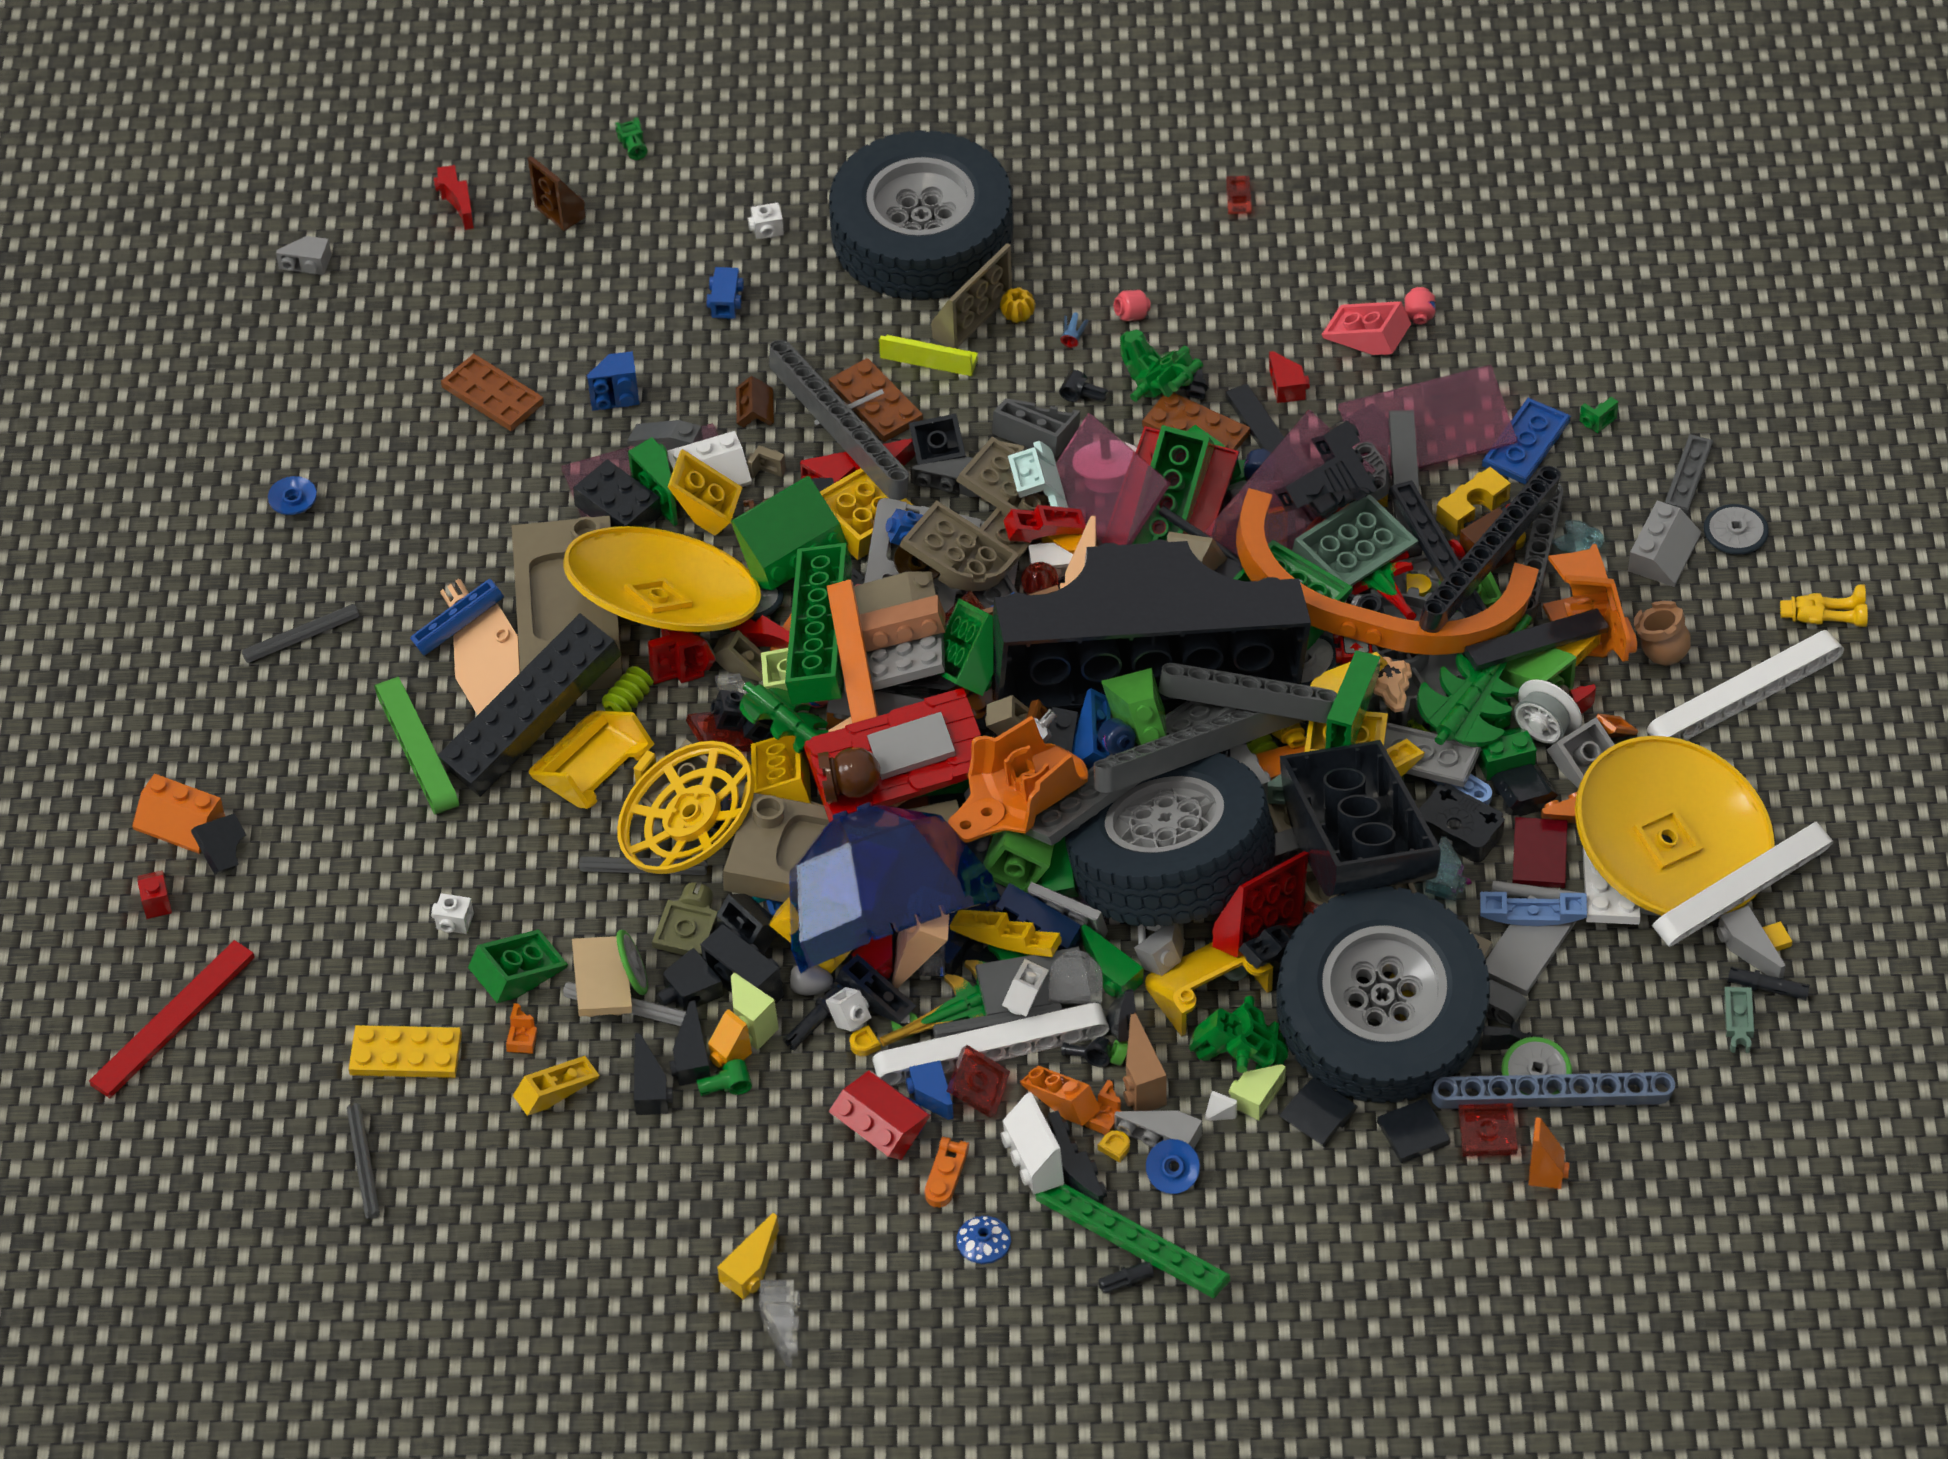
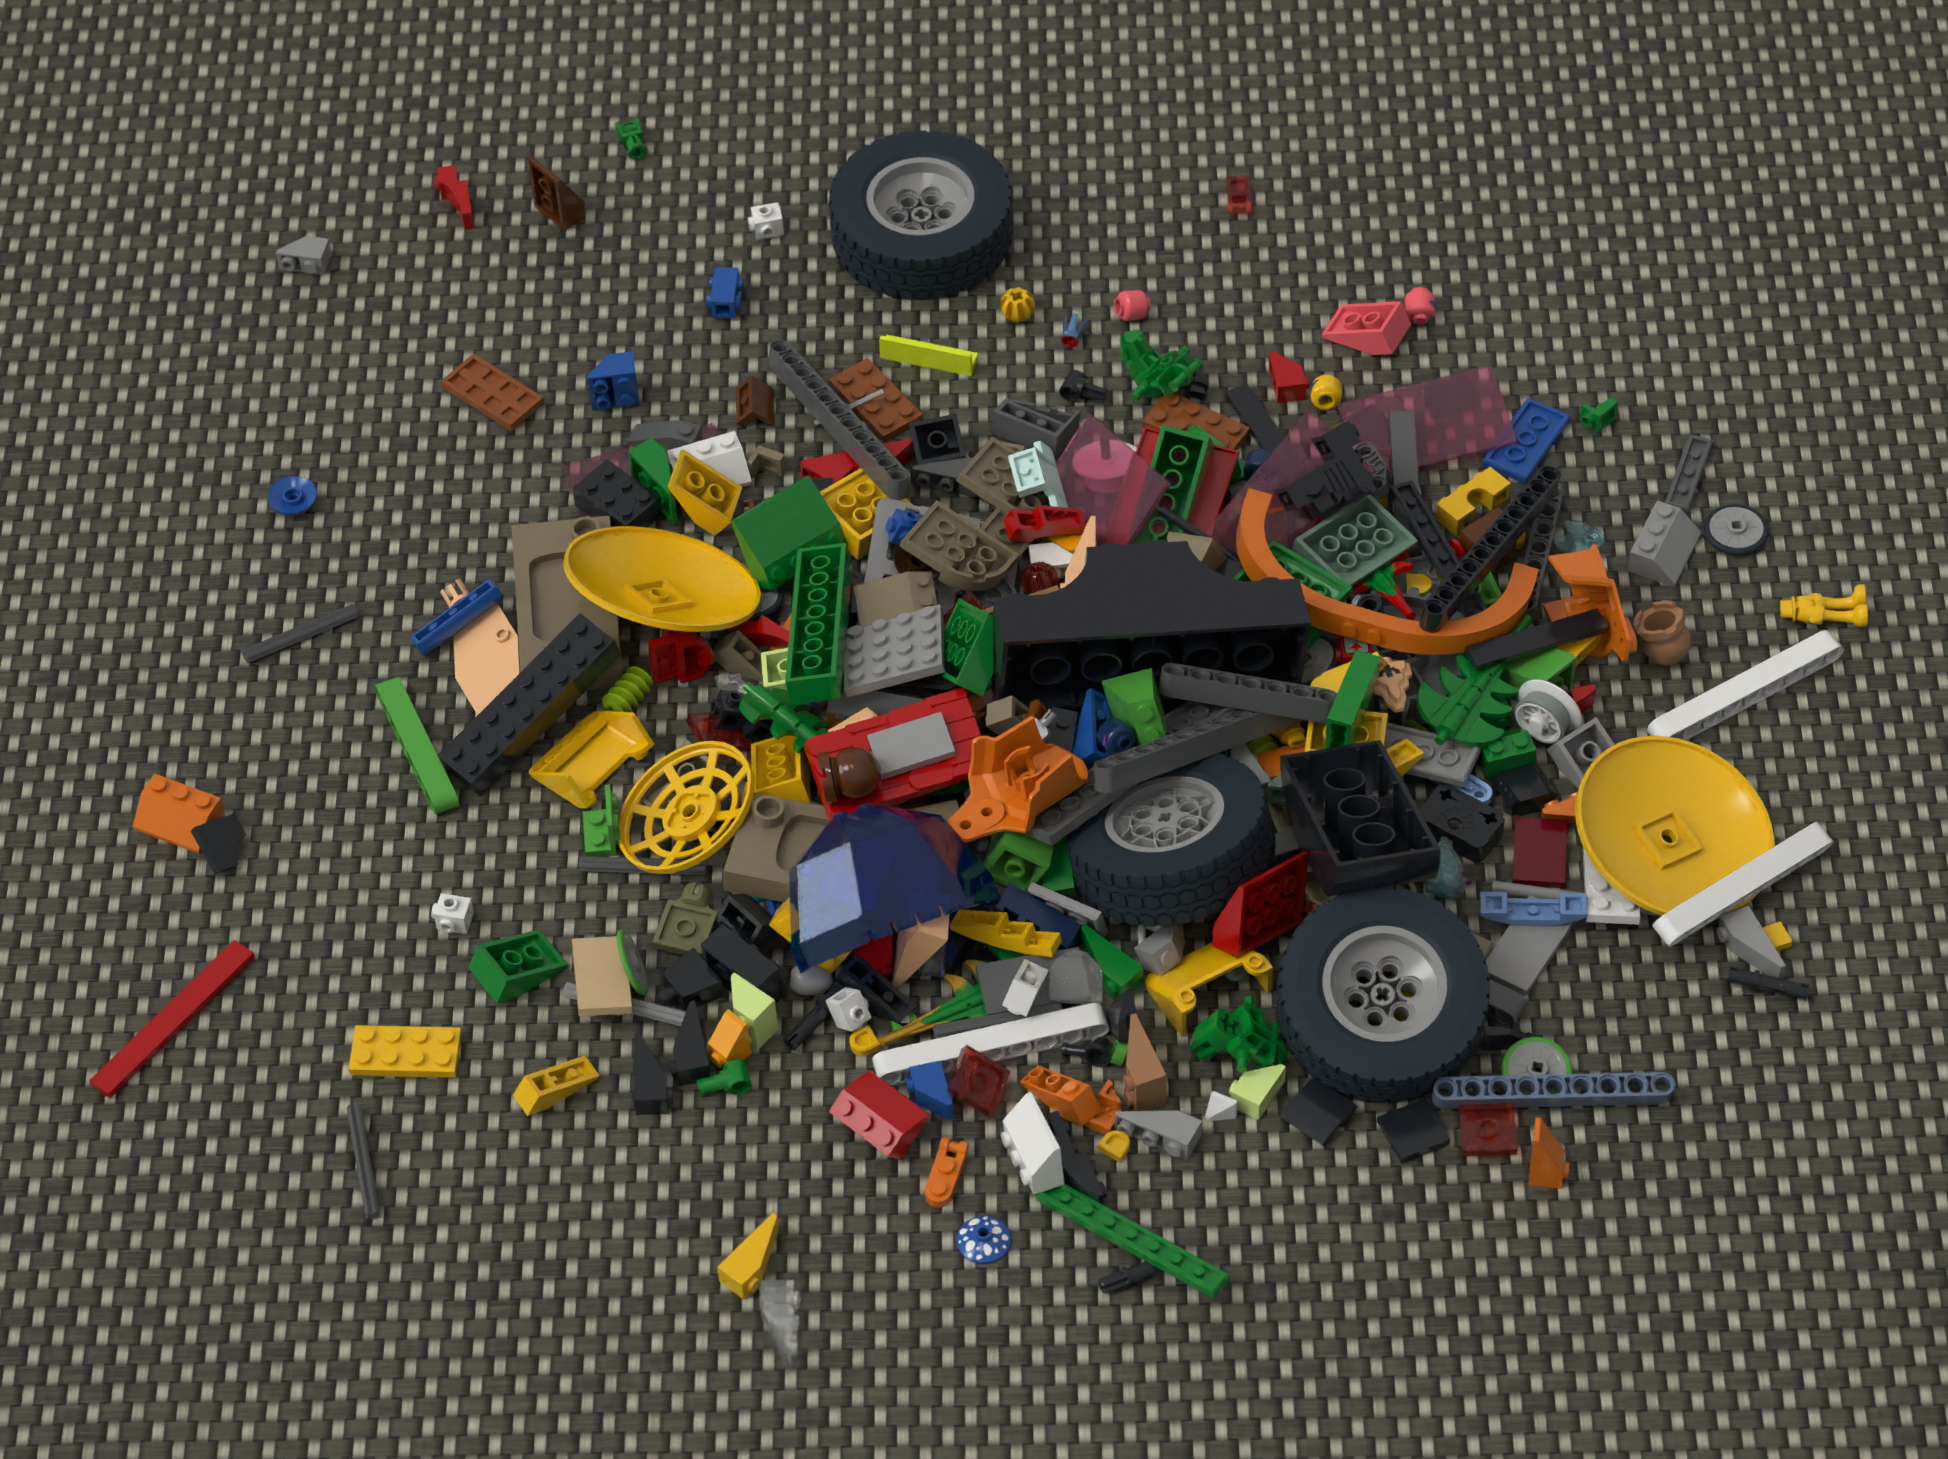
(154, 894): red slope -> none
(522, 1032): orange slope -> none
(601, 827): none -> bright green bracket
(644, 764): yellow tile -> none
(852, 651): orange tile -> none
(902, 623): nougat brick -> none
(974, 301): dark tan slope -> none
(1159, 1163): blue dish -> none
(1268, 946): black slope -> none
(1326, 392): none -> yellow head
(1616, 726): orange slope -> none
(1739, 1016): sand green plate -> none

